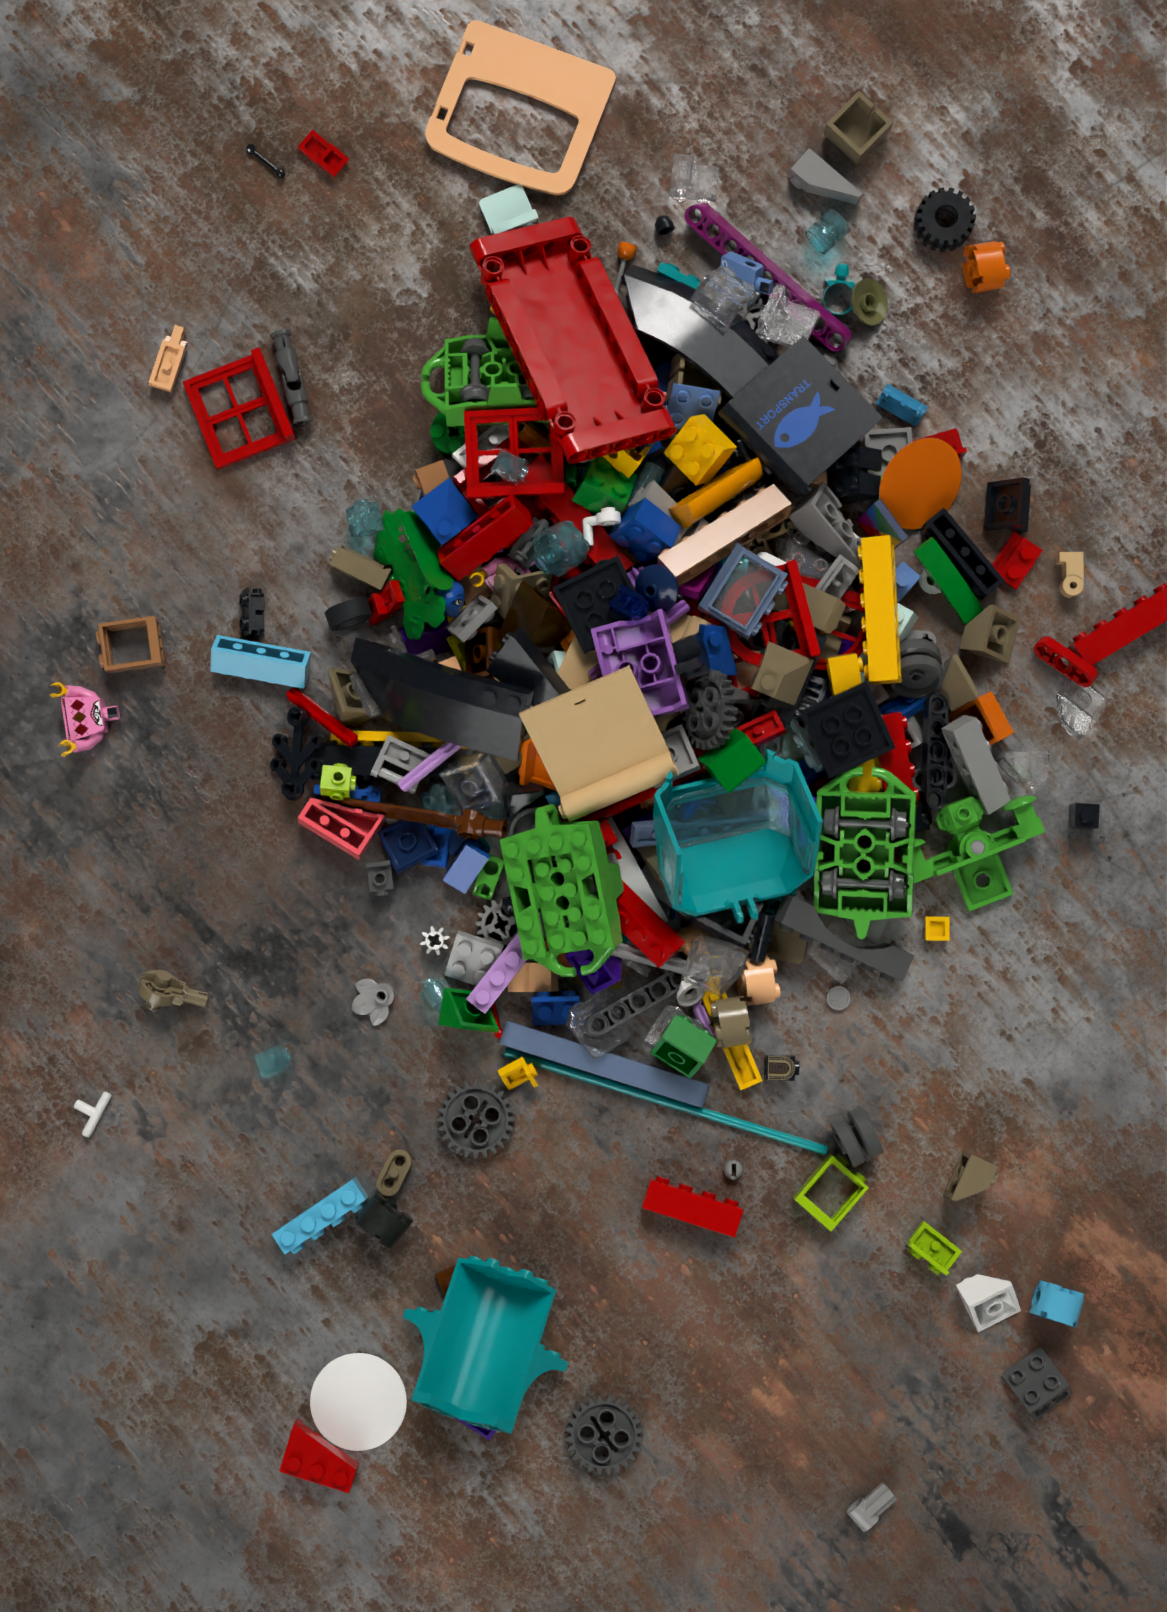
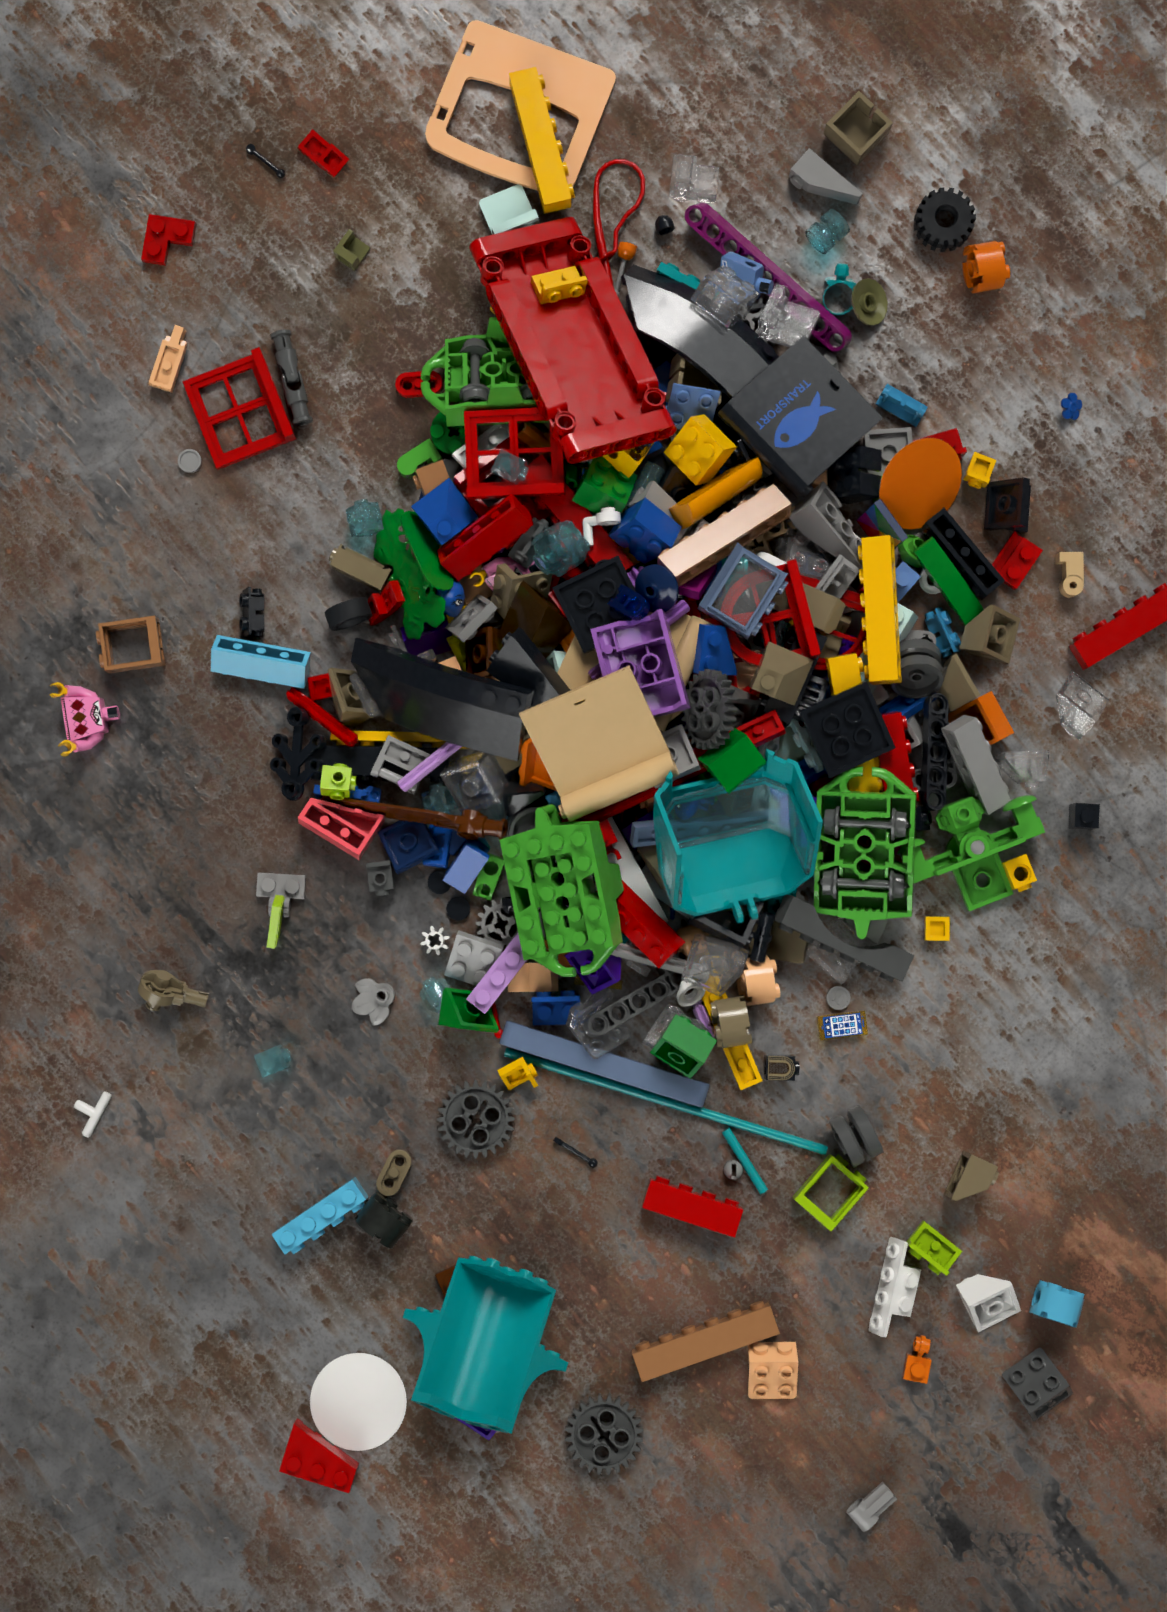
(162, 232): none -> red plate
(189, 461): none -> light grey piece
(275, 921): none -> lime tile
(281, 884): none -> light grey hinge
(319, 687): none -> red bracket
(351, 250): none -> olive panel
(415, 379): none -> red plate
(417, 458): none -> bright green leg
(436, 884): none -> black piece
(458, 908): none -> black piece
(540, 140): none -> yellow brick
(558, 285): none -> yellow bracket
(592, 1162): none -> black hinge
(605, 256): none -> red piece
(691, 656): black brick -> none
(705, 1341): none -> medium nougat brick
(744, 1160): none -> teal bar
(772, 1370): none -> light nougat bracket
(842, 1025): none -> tile
(895, 1289): none -> white bracket
(906, 550): none -> bright green plate
(918, 1367): none -> orange plate
(940, 623): none -> dark azure hinge
(979, 470): none -> yellow bracket
(1022, 862): none -> yellow brick
(1071, 406): none -> blue plant
(1076, 675): red beam -> none

